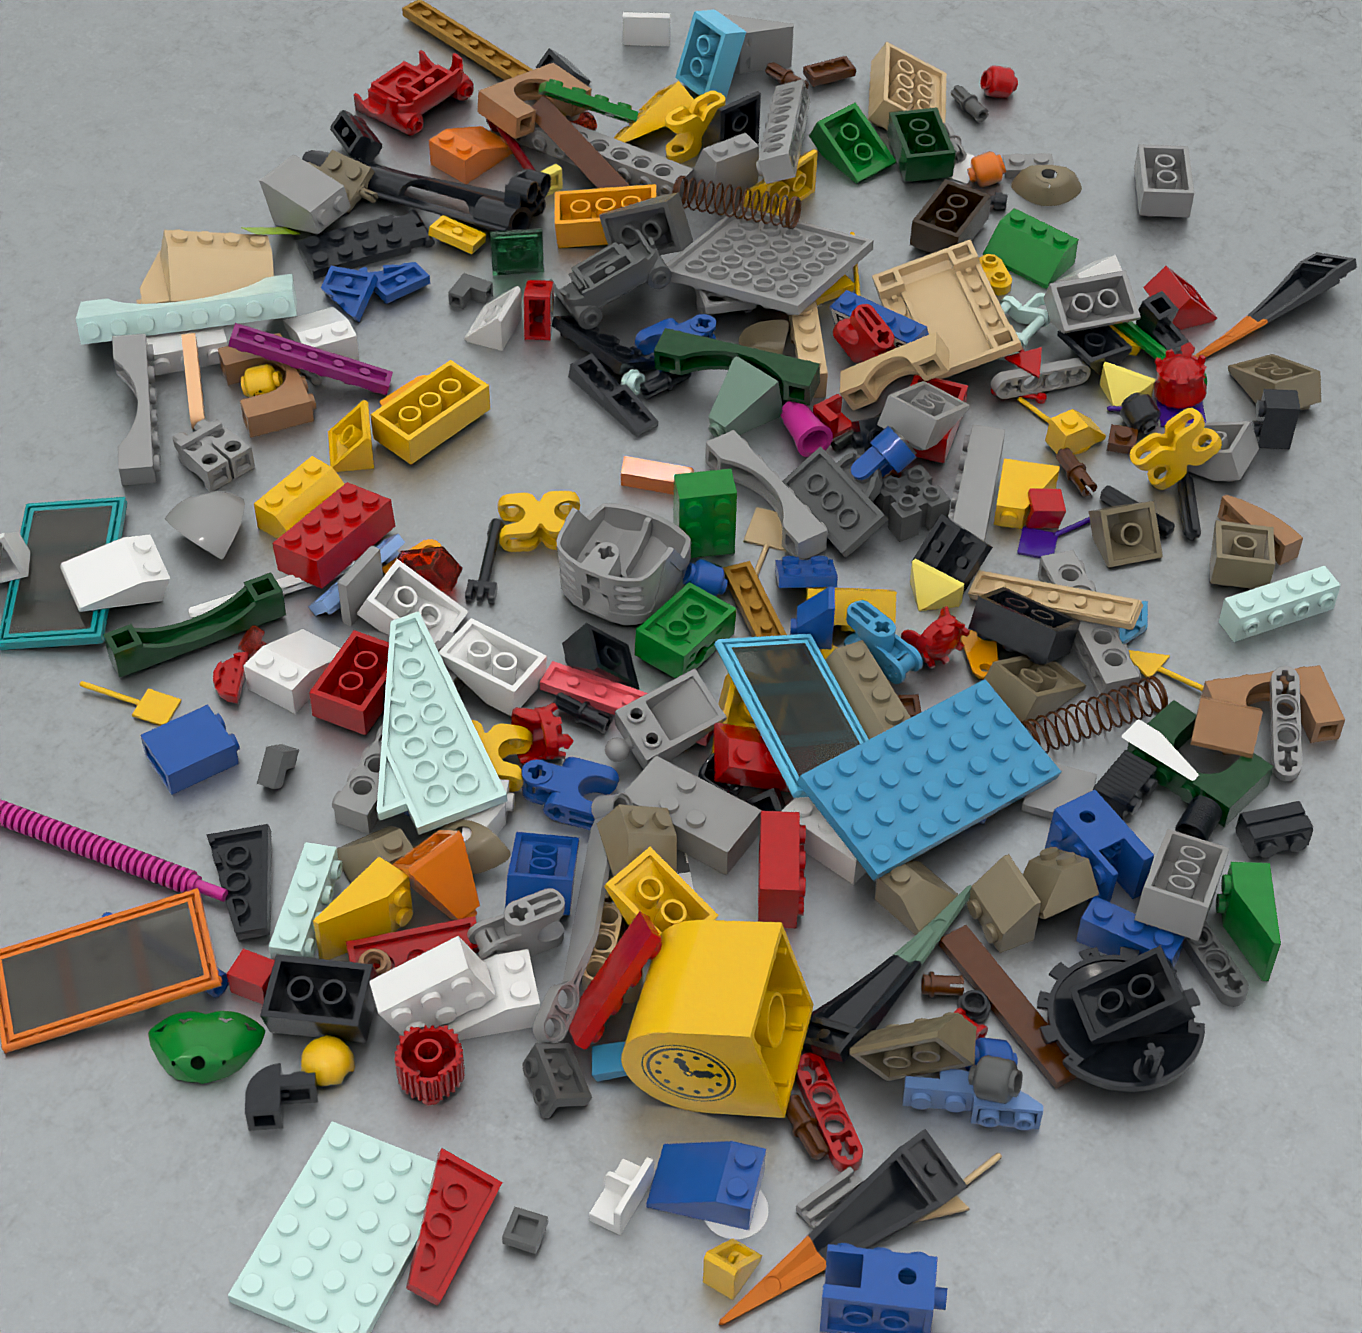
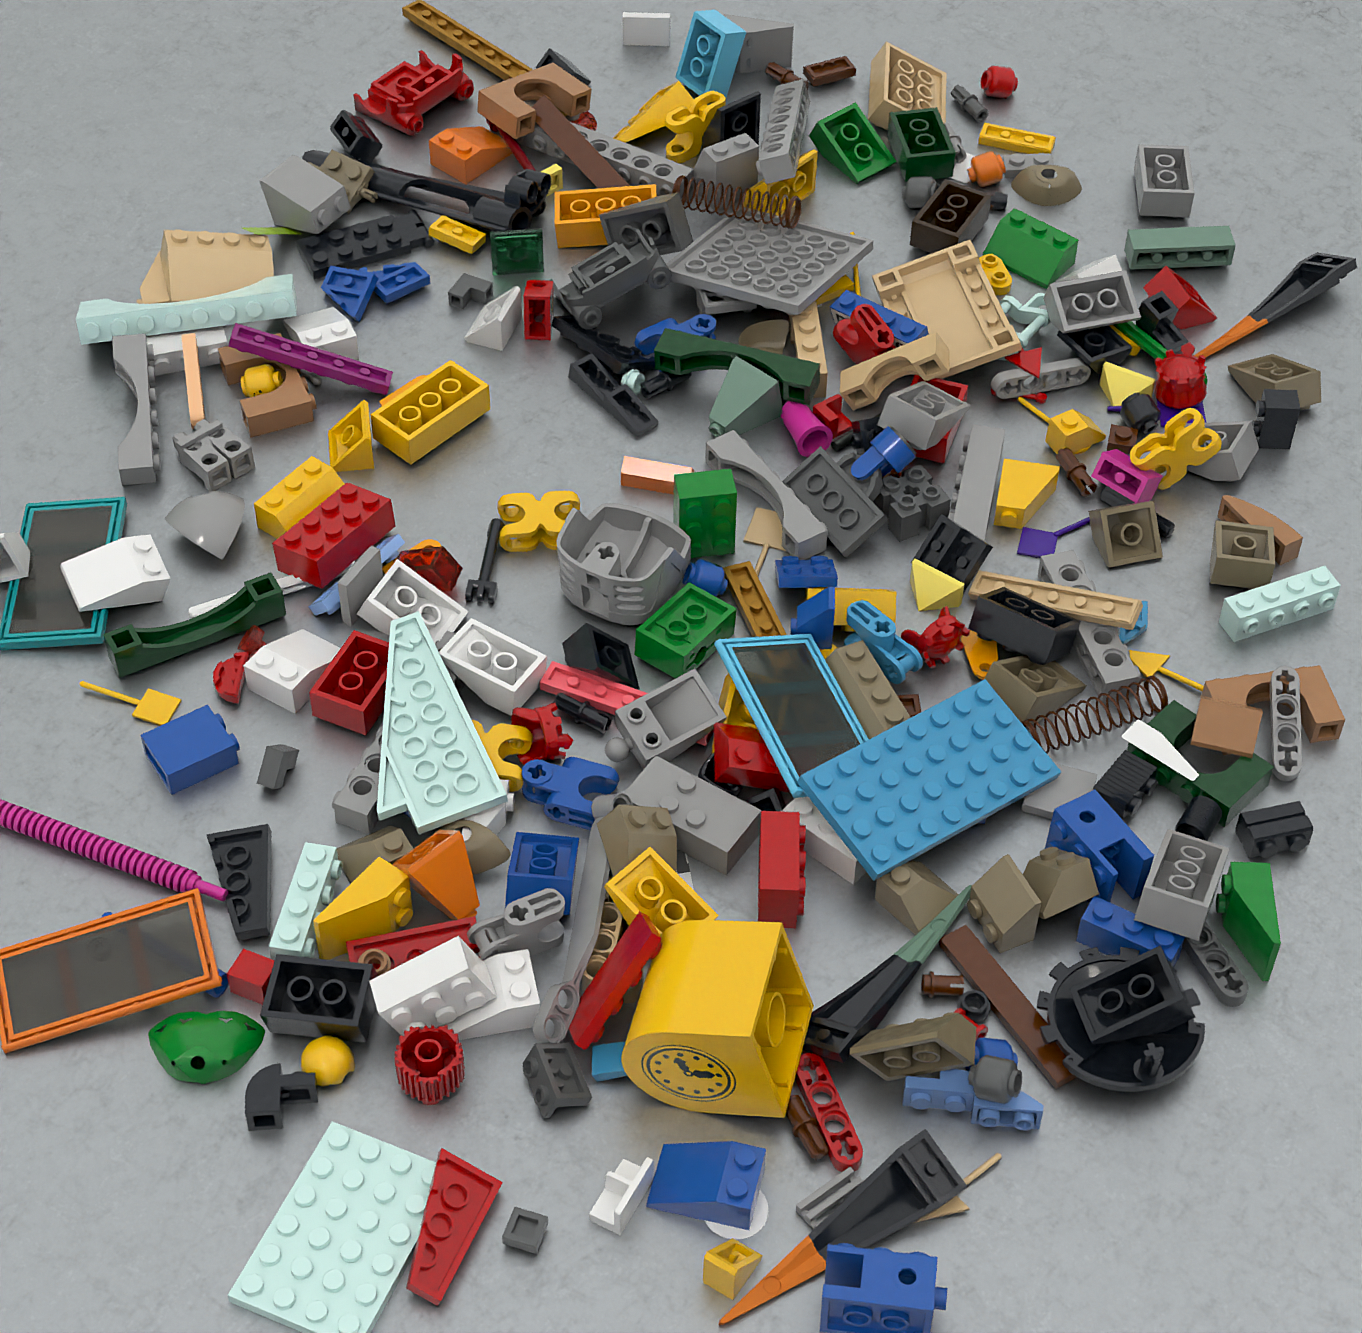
(598, 104): green plate -> none
(919, 191): none -> dark grey head
(1016, 139): none -> yellow tile
(1046, 508): red panel -> none
(1121, 475): none -> dark pink brick
(1179, 247): none -> sand green brick
(1188, 507): black axle -> none

